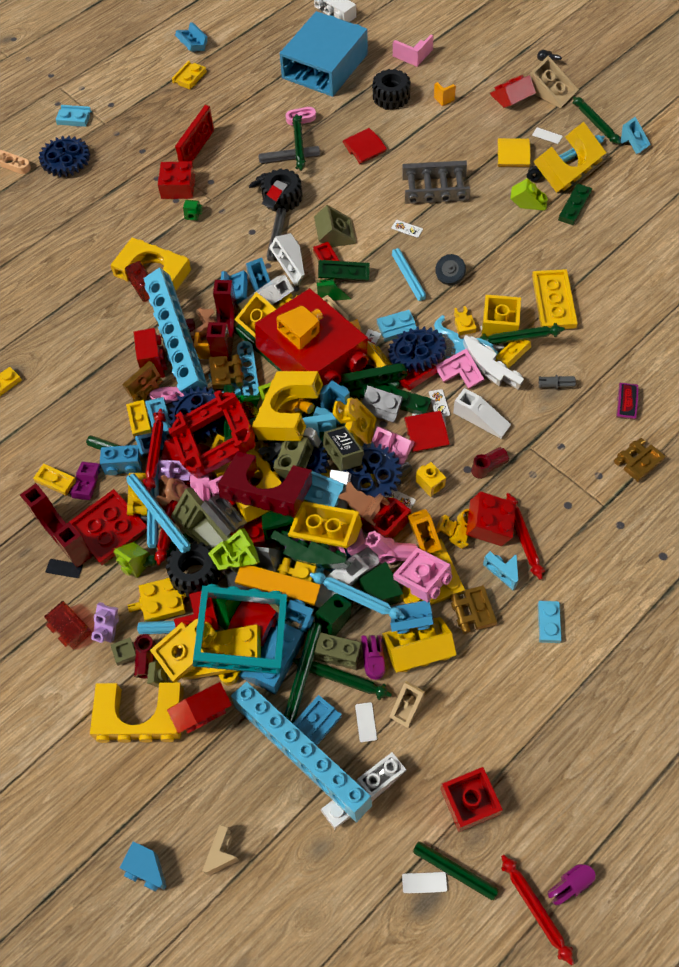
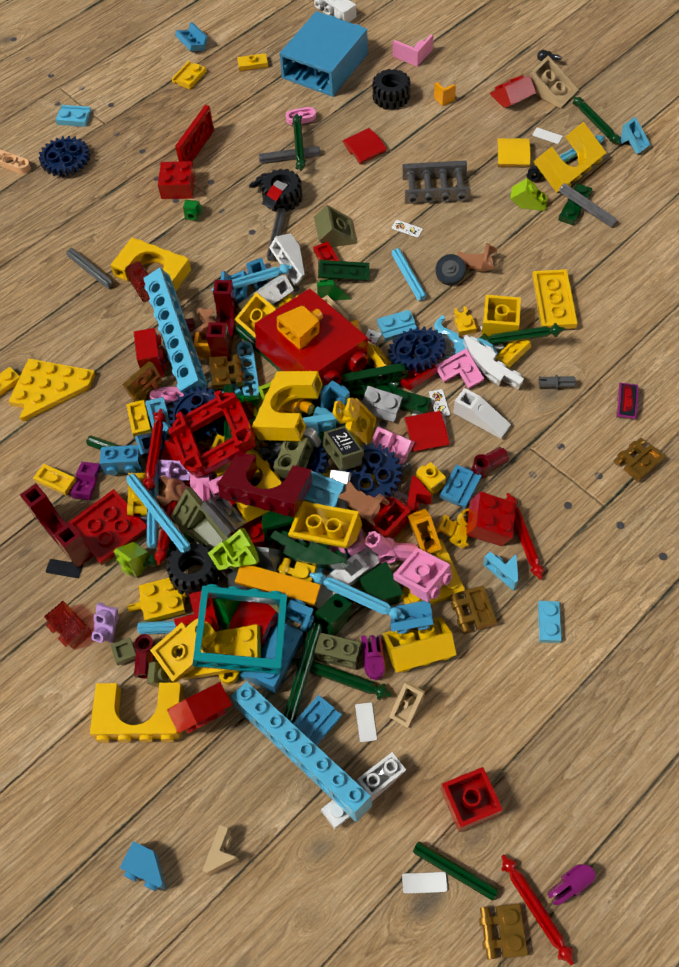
(48, 385): none -> yellow wing
(90, 268): none -> dark grey axle
(252, 62): none -> yellow plate
(260, 276): none -> medium azure wheel
(417, 495): none -> red slope
(460, 486): none -> dark azure plate
(479, 262): none -> nougat hair
(510, 928): none -> pearl gold plate
(588, 205): none -> flat silver axle

